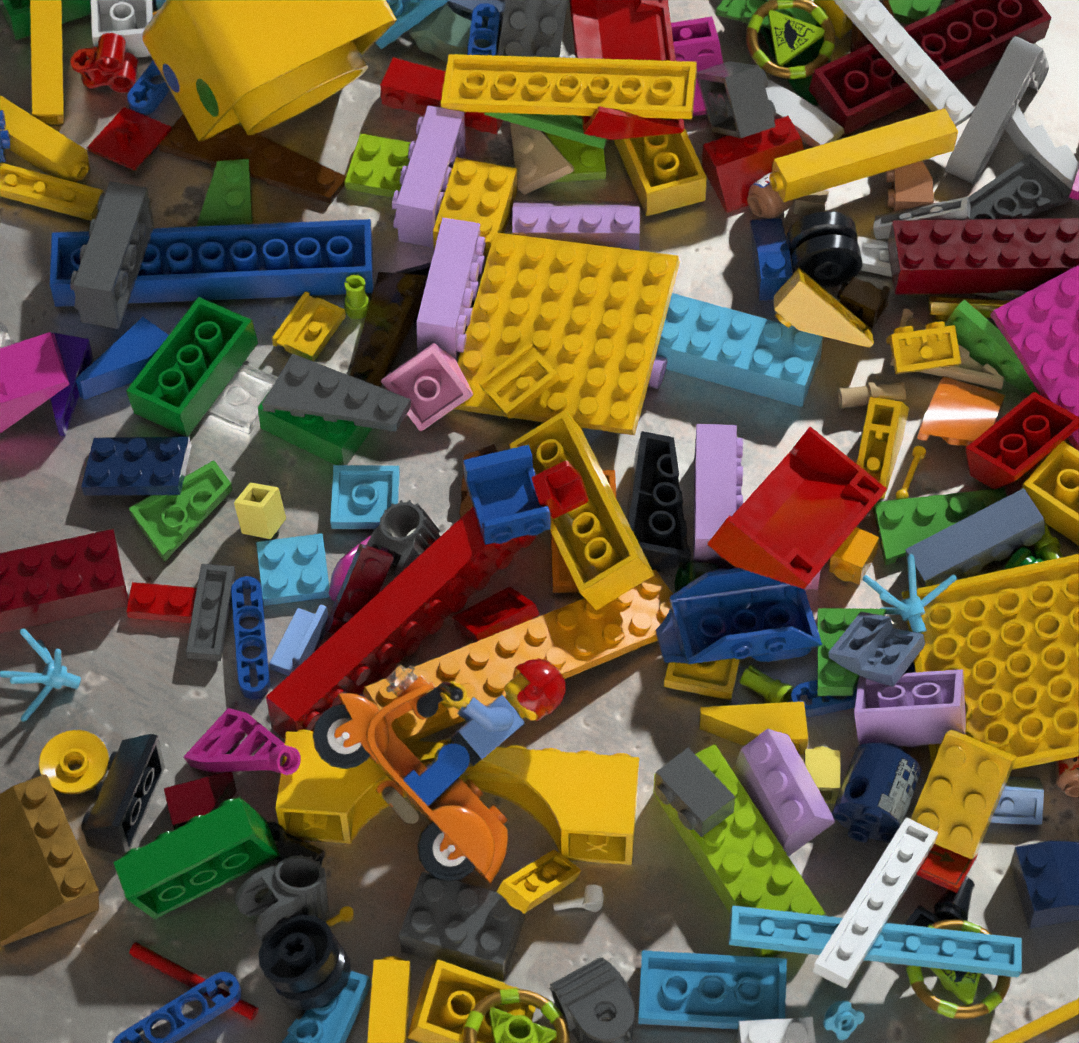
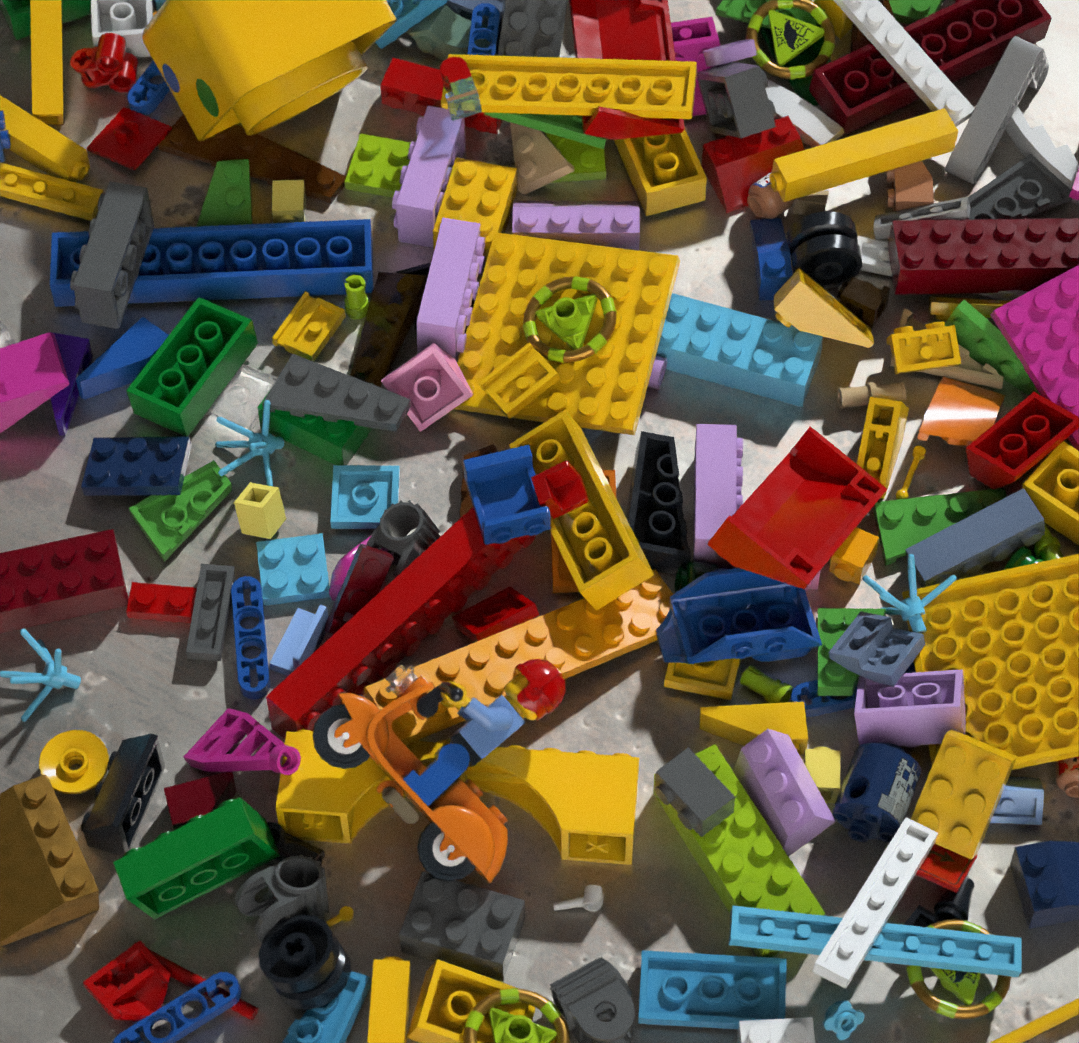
(130, 984): none -> red slope
(259, 444): none -> medium azure plant
(288, 201): none -> light yellow brick
(462, 95): none -> leg
(538, 881): yellow plate -> none
(570, 319): none -> lime piece
(729, 52): none -> lavender beam

